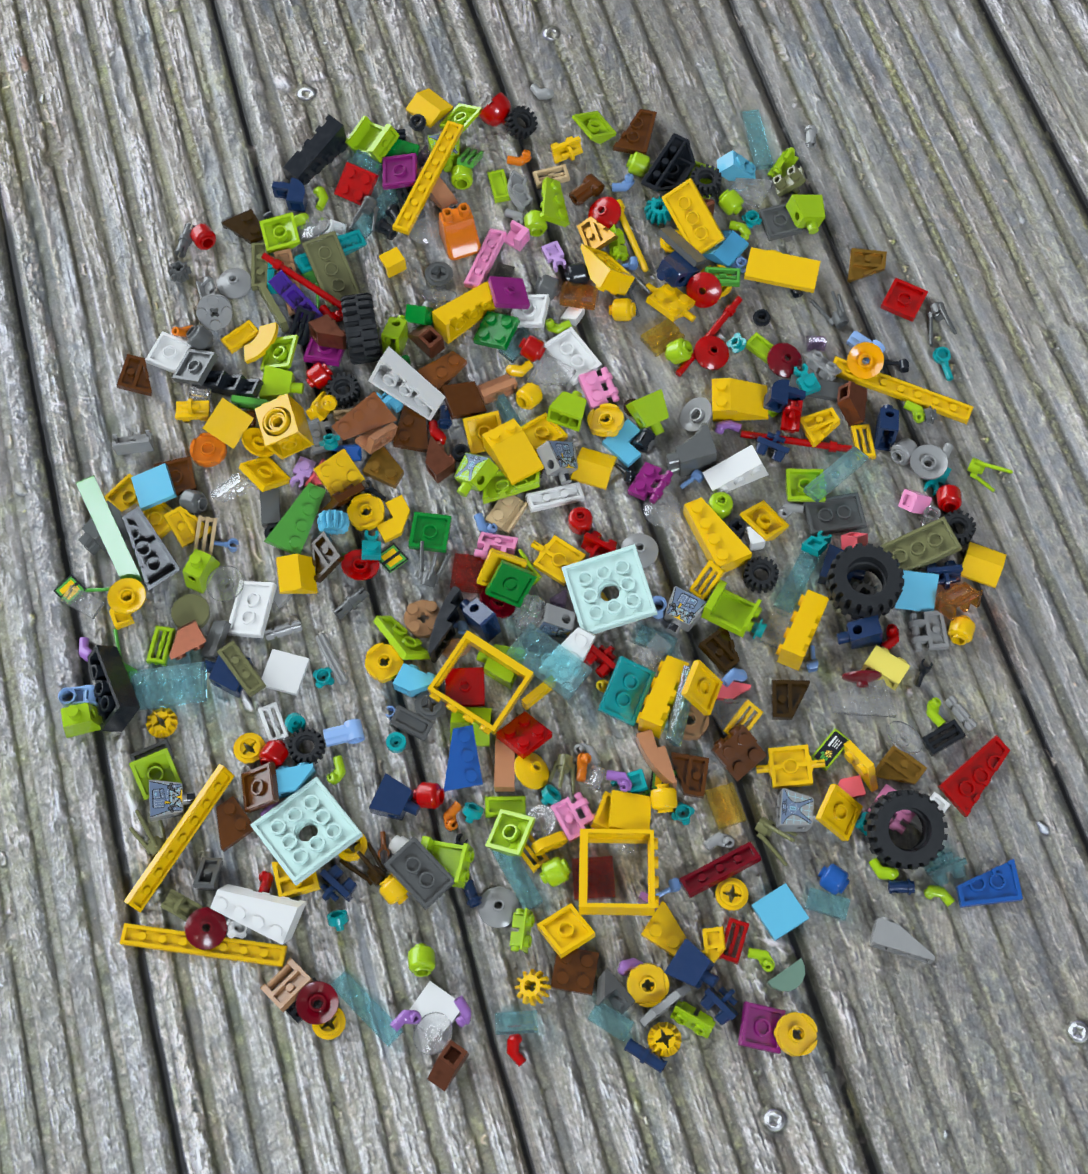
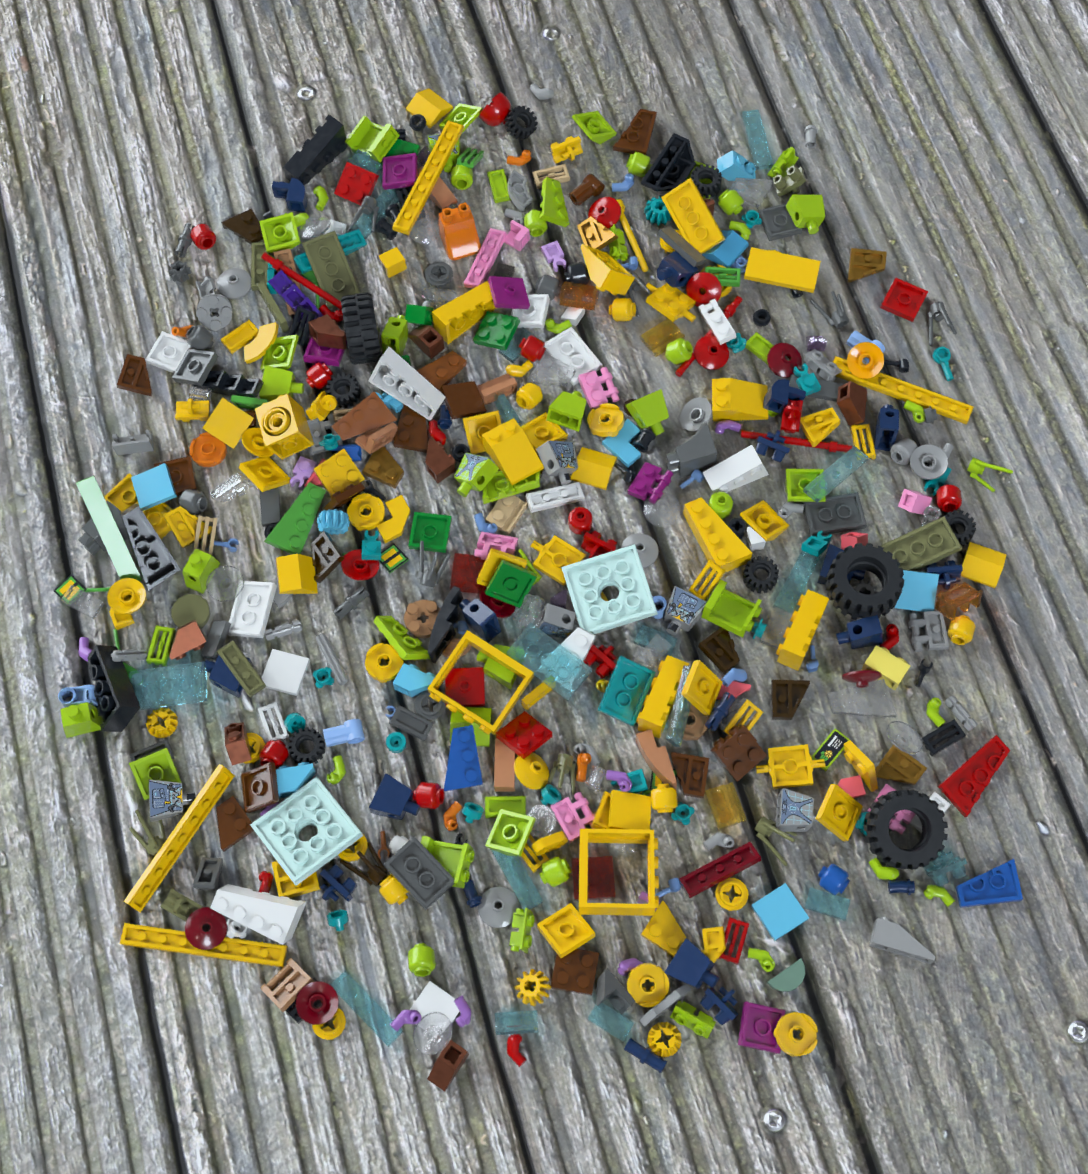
(128, 655): none -> light grey axle
(237, 743): none -> copper slope
(717, 322): none -> white plate
(720, 711): none -> dark blue pin

